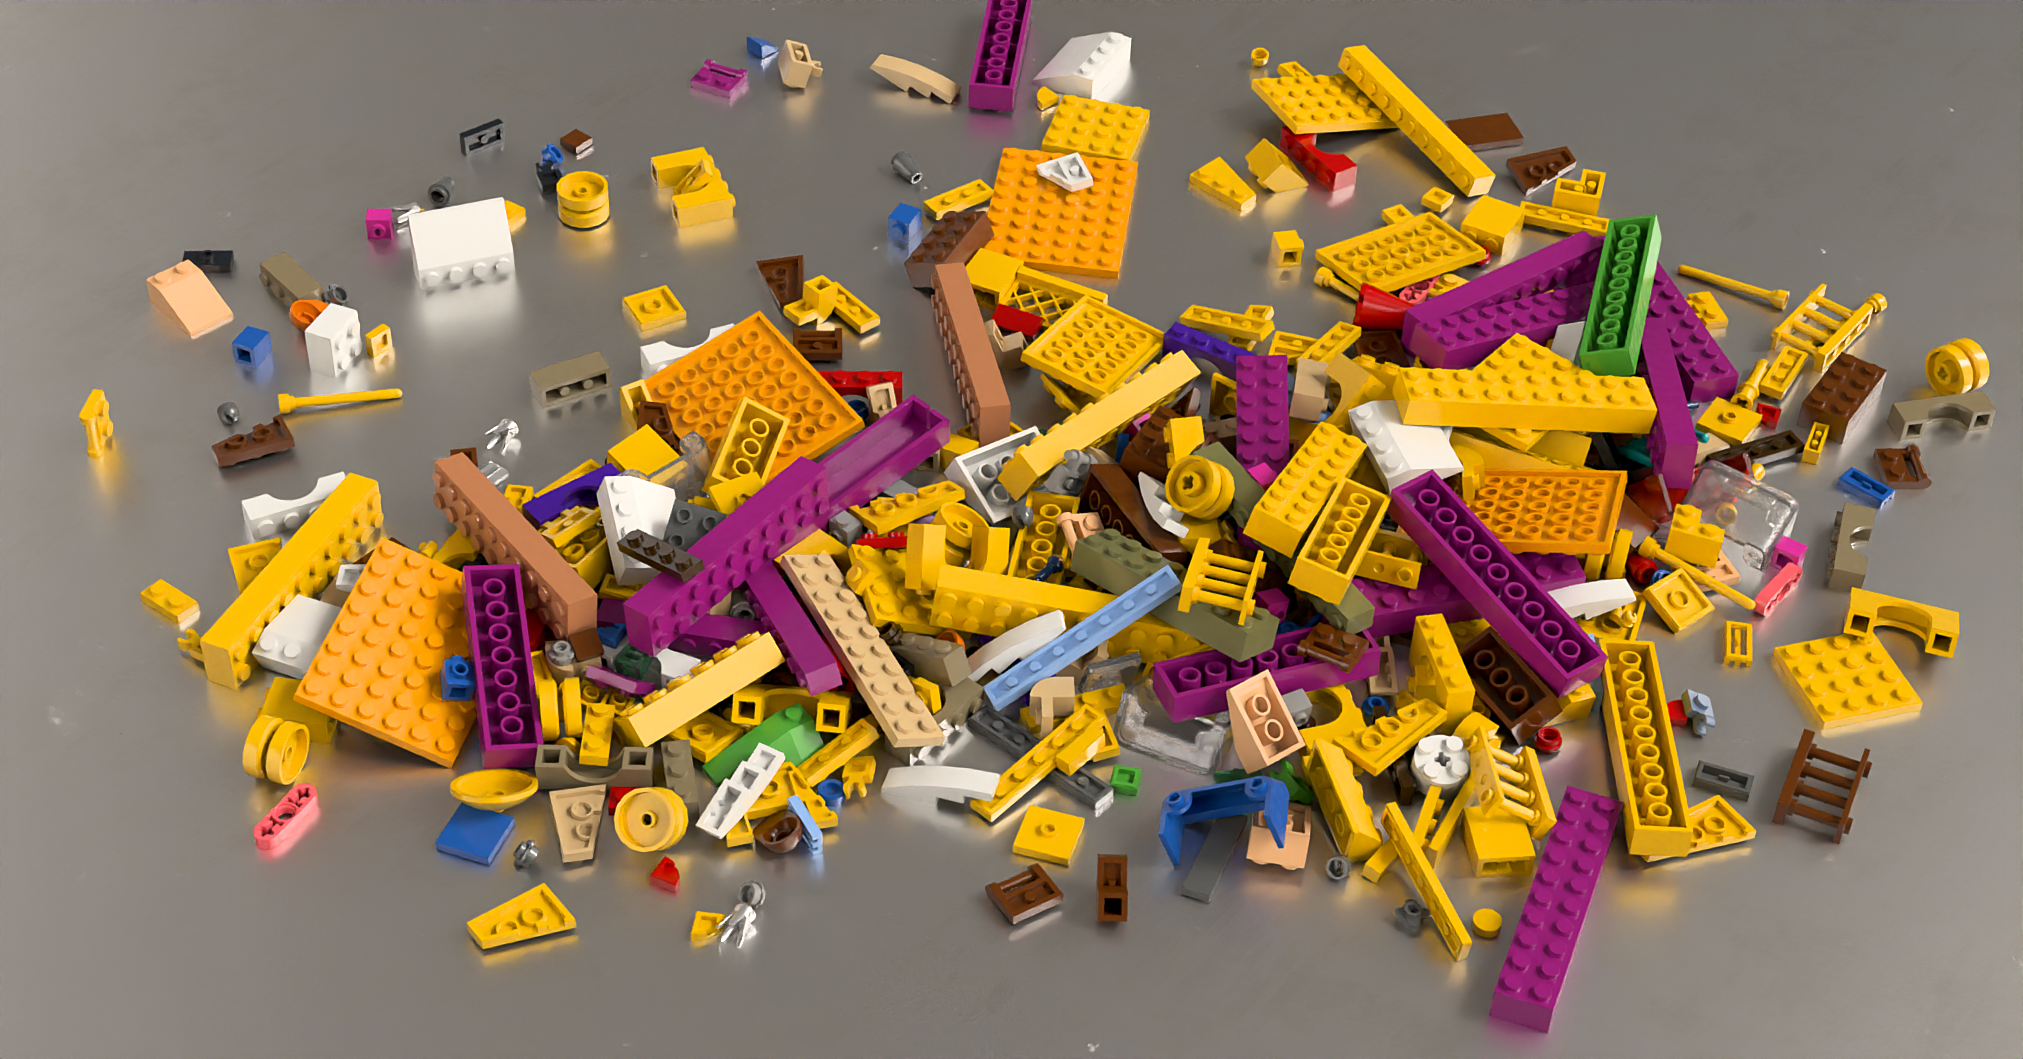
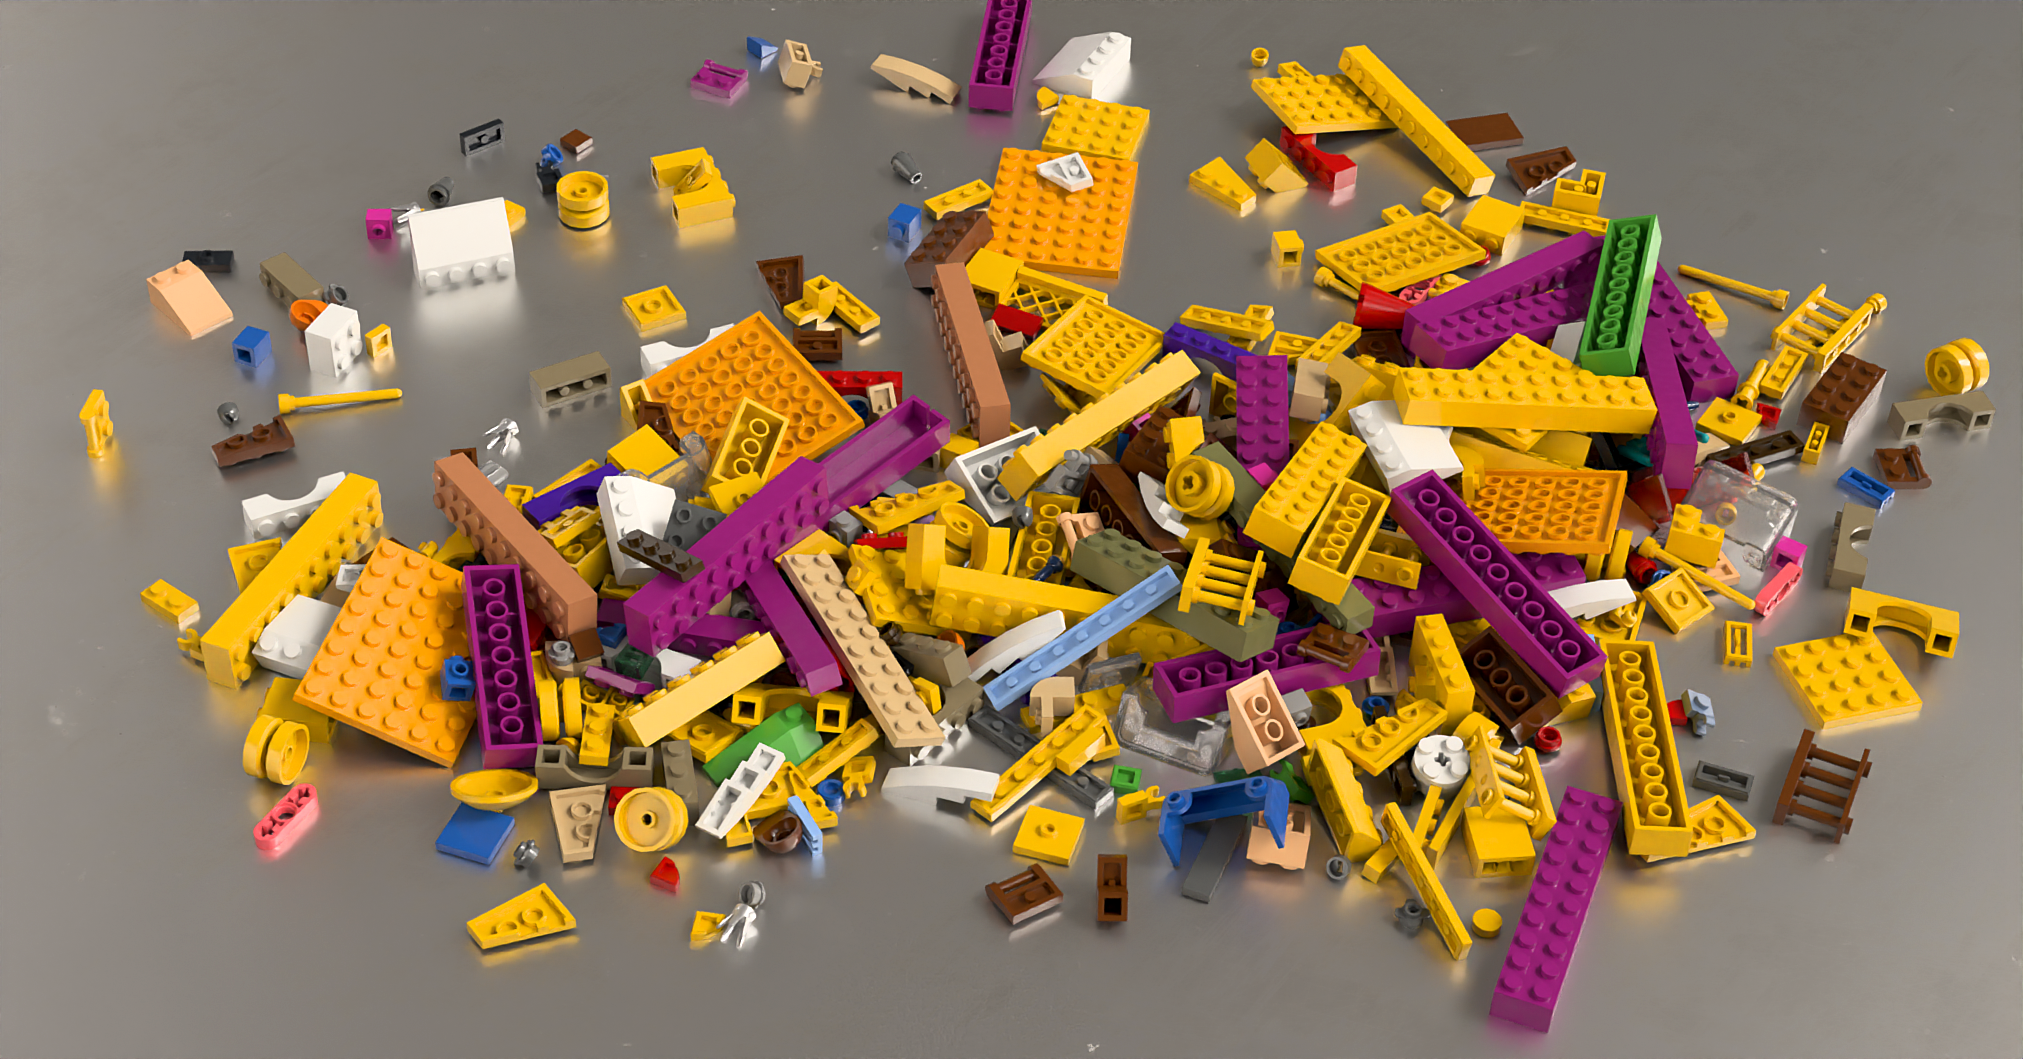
(1135, 805): none -> yellow plate

